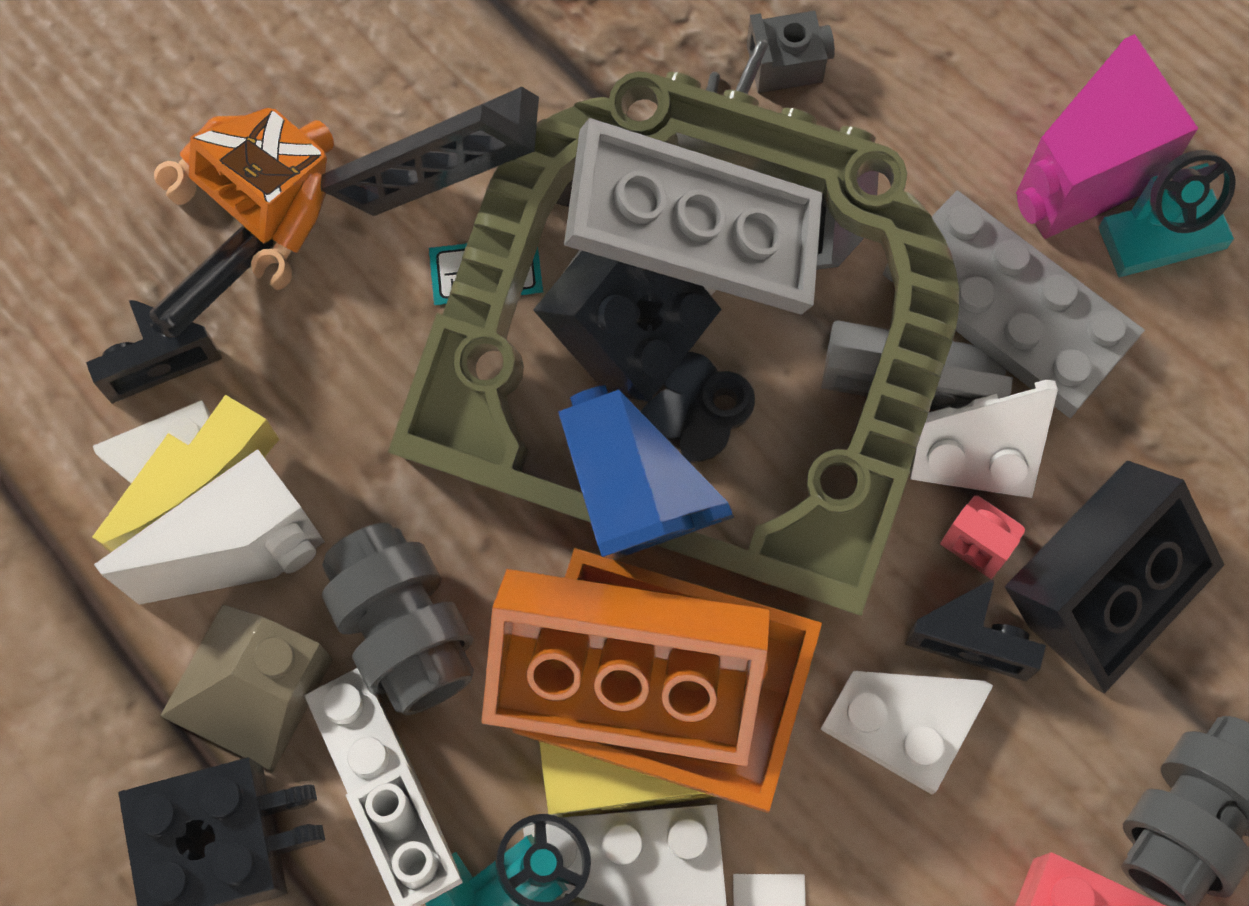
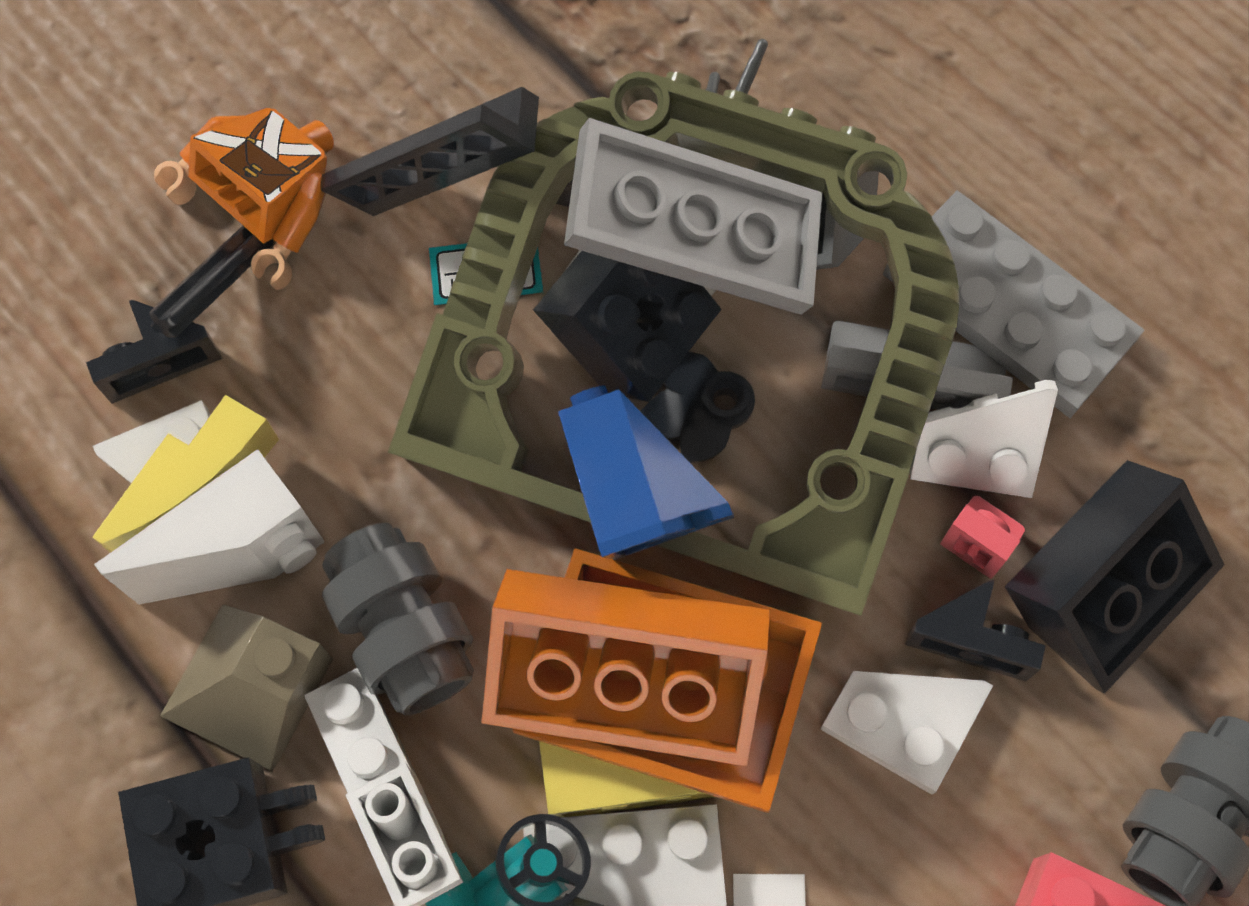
(794, 52): dark grey brick -> none
(1105, 143): dark pink slope -> none
(1172, 217): teal piece -> none

